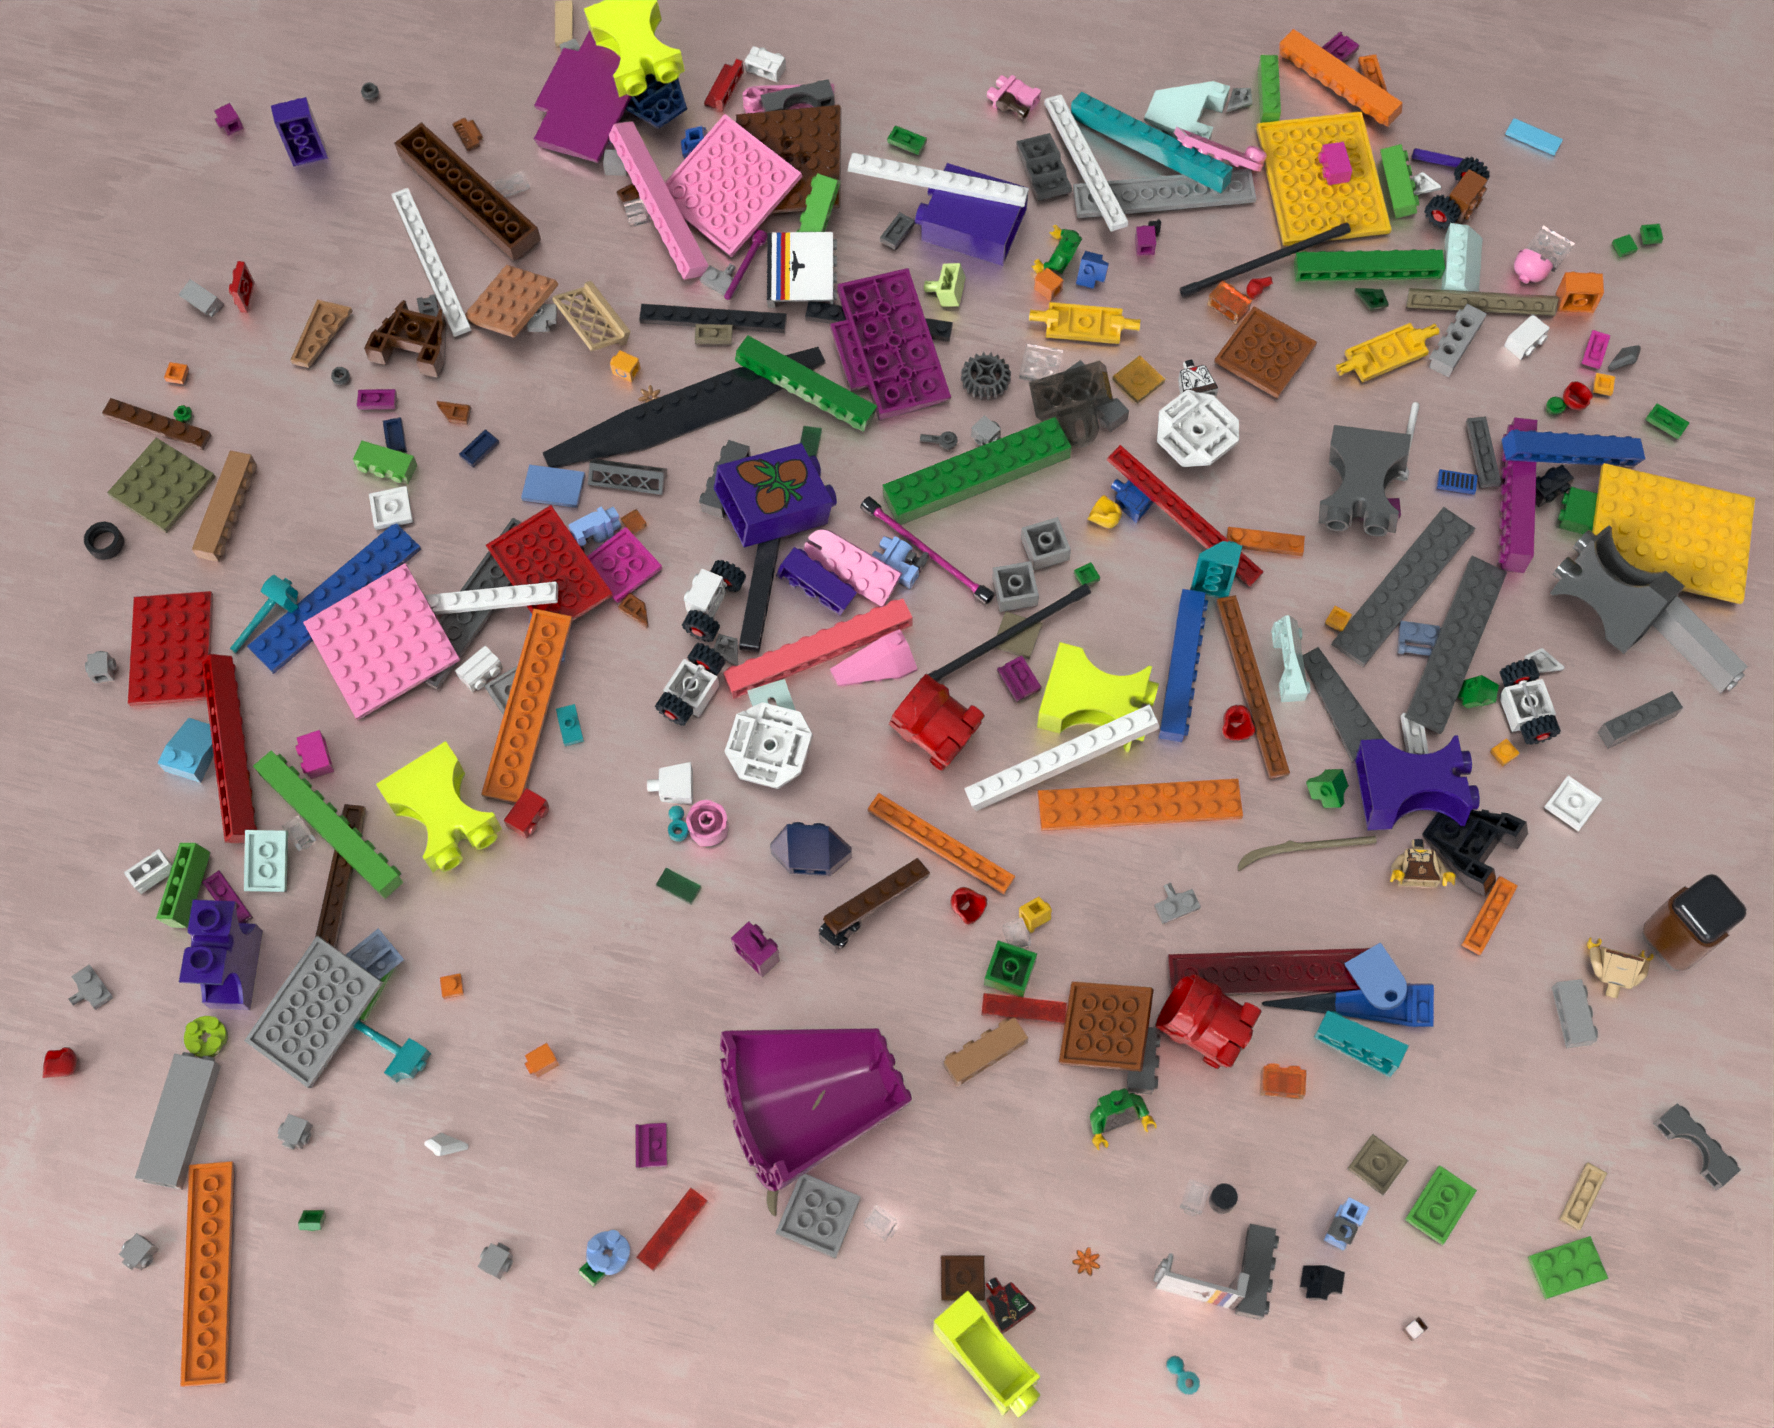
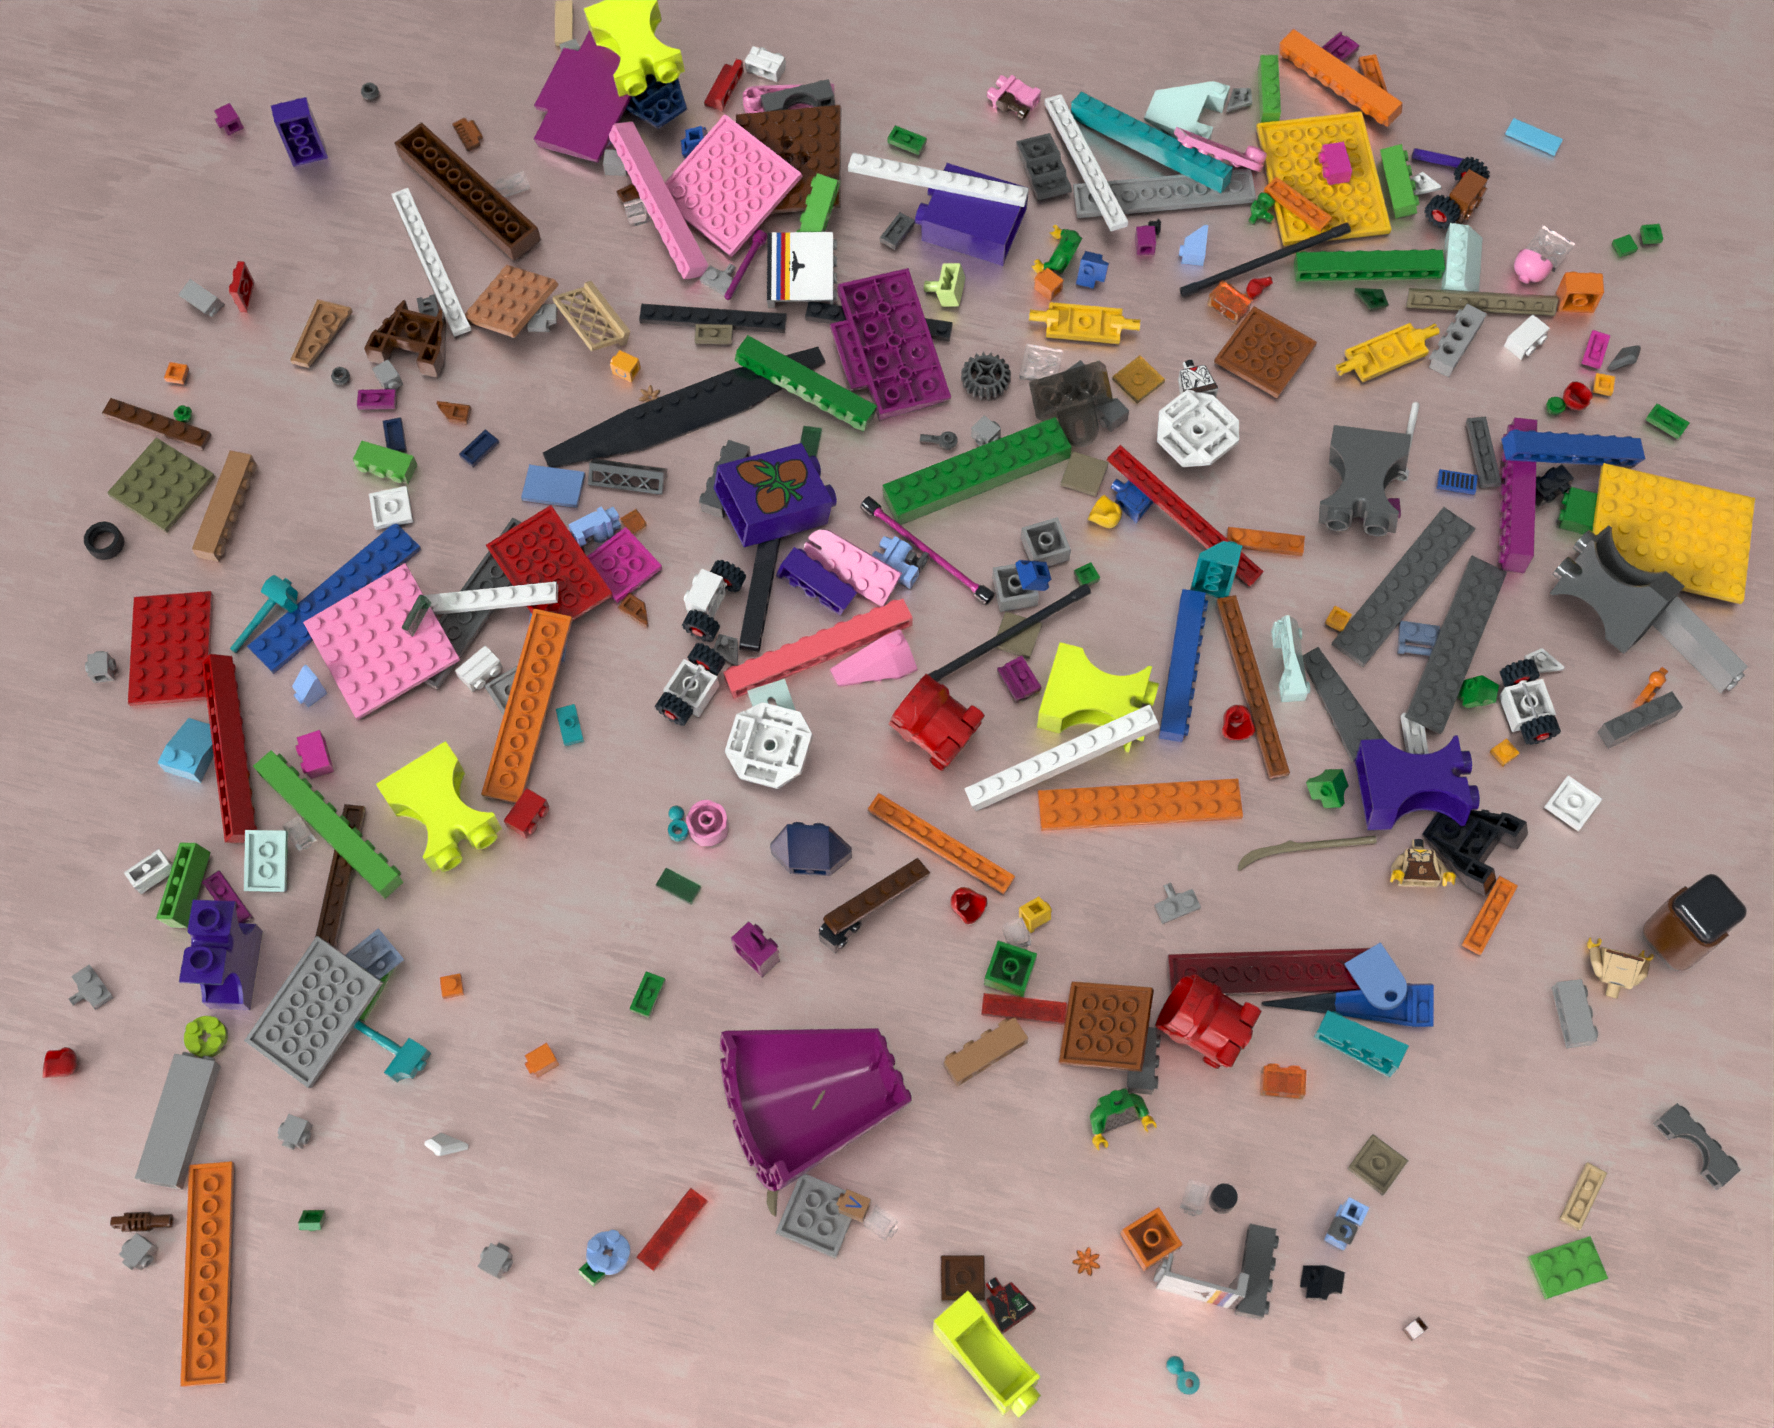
(141, 1221): none -> reddish brown hinge
(308, 687): none -> light blue slope
(387, 375): none -> light grey brick
(416, 615): none -> tile
(647, 994): none -> green plate
(651, 1145): magenta plate -> none
(674, 784): white torso -> none
(853, 1205): none -> medium nougat brick
(1033, 575): none -> blue brick
(1084, 473): none -> dark tan tile
(1151, 1239): none -> orange brick
(1194, 247): none -> light blue slope
(1260, 207): none -> green piece
(1298, 204): none -> orange plate
(1440, 1205): bright green plate -> none
(1657, 680): none -> orange plate

